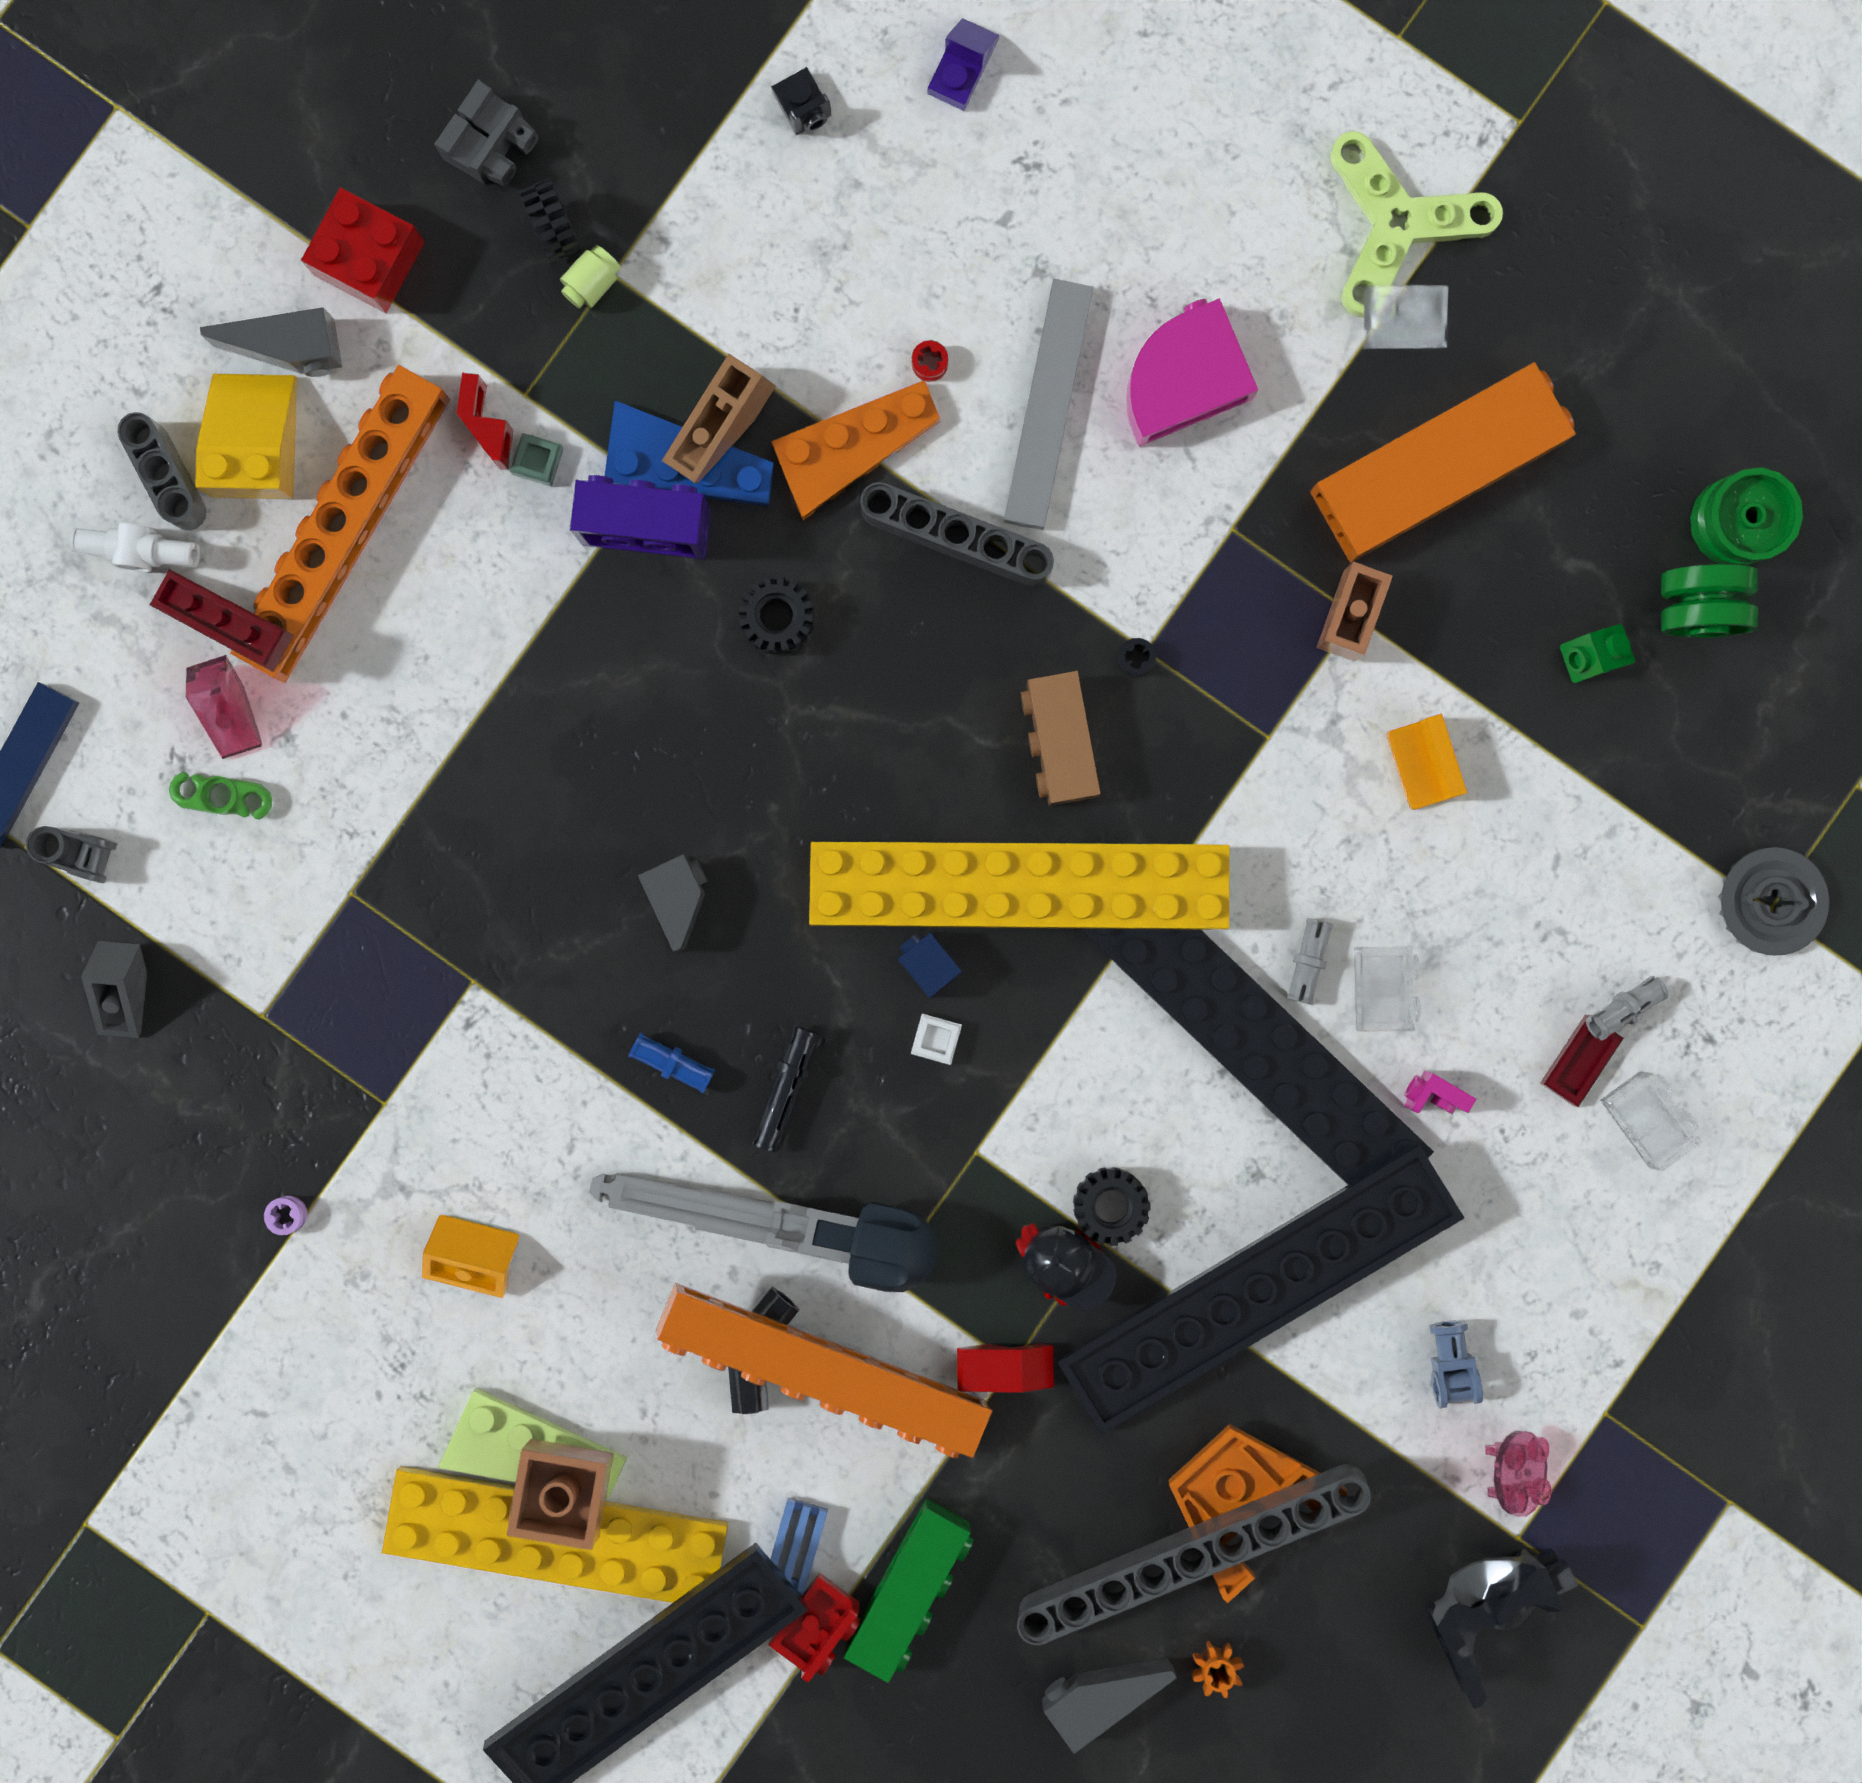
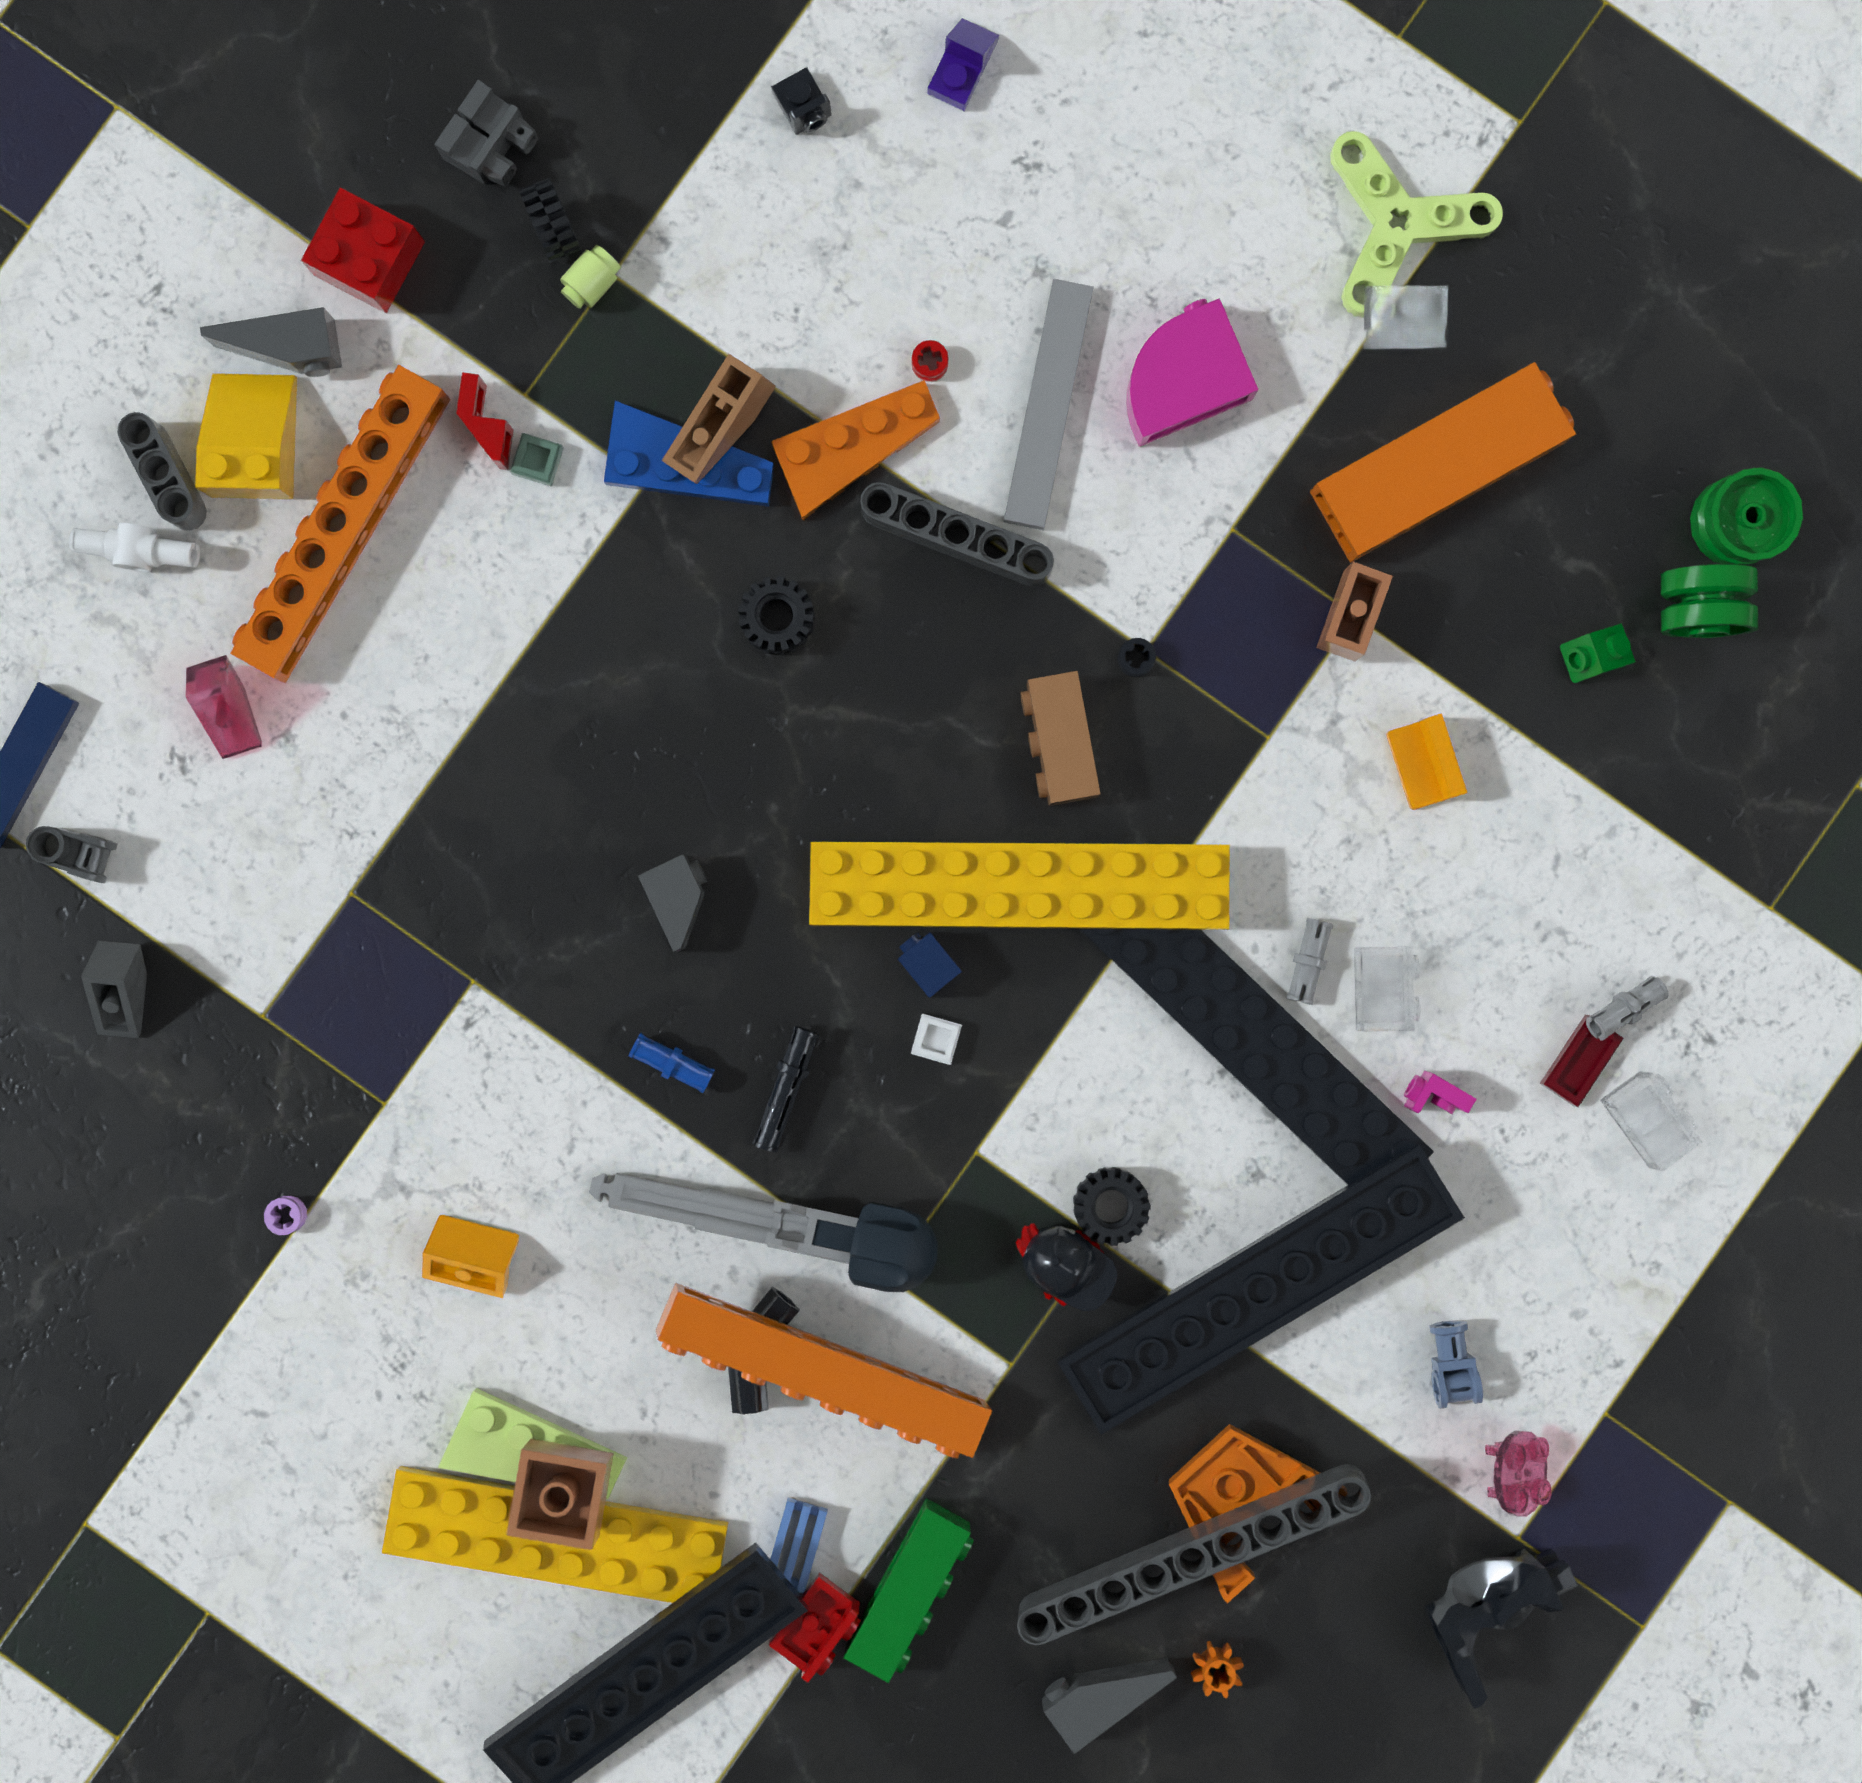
(221, 620): dark red tile -> none
(239, 791): bright green piece -> none
(640, 517): dark purple brick -> none
(1005, 1368): red slope -> none
(1793, 880): dark grey gear -> none

